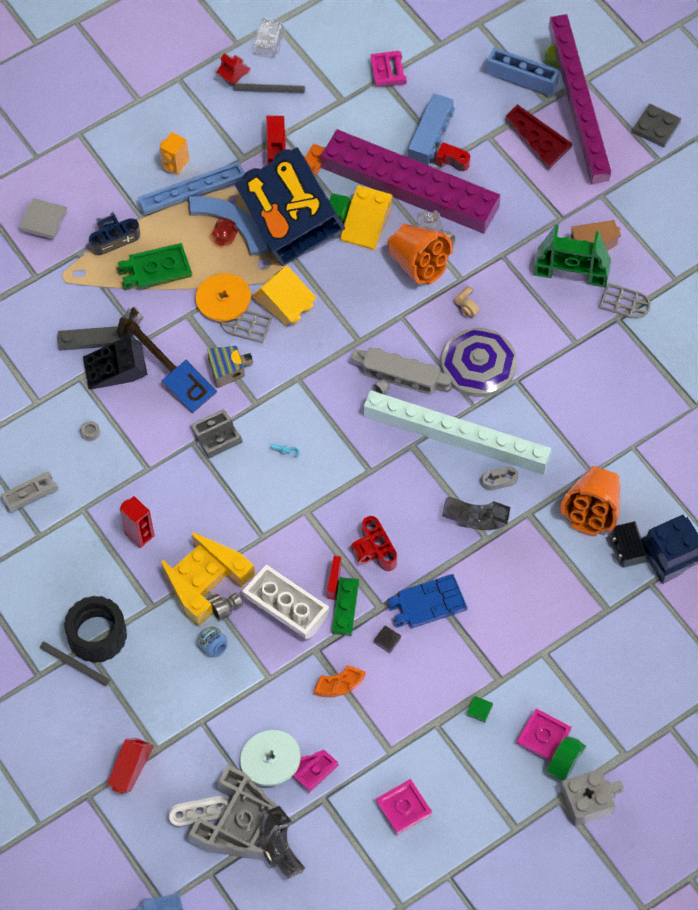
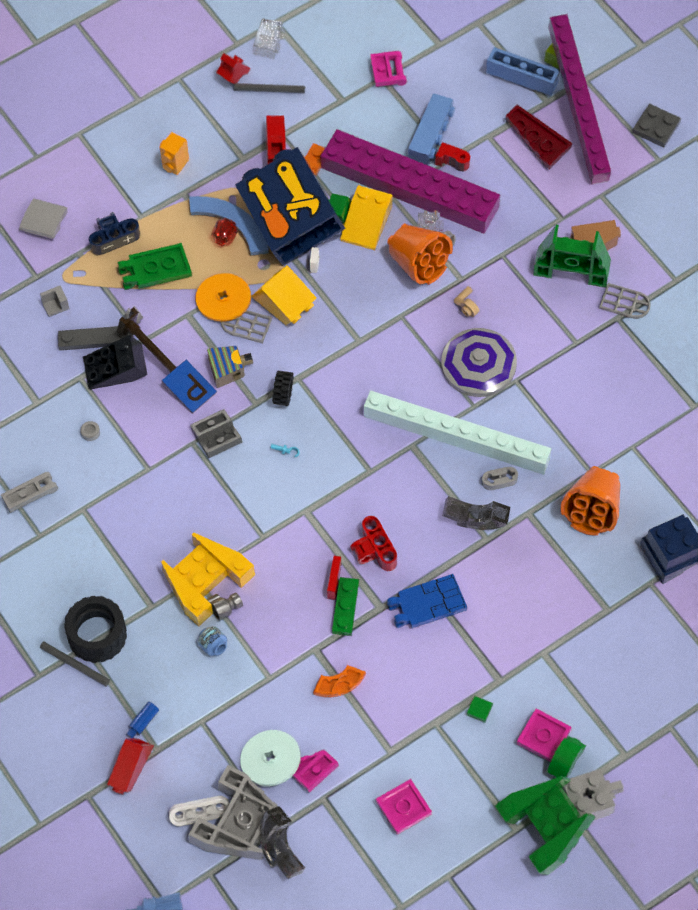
(54, 301): none -> light grey panel
(137, 521): red brick -> none
(142, 719): none -> blue cylinder
(192, 187): medium blue plate -> none
(282, 388): none -> black tyre
(286, 602): white brick -> none
(314, 260): none -> white tile
(381, 387): light grey hinge -> none
(387, 639): clear smoke plate -> none
(401, 371): light grey hinge -> none
(553, 818): none -> green wedge
(629, 544): black brick -> none

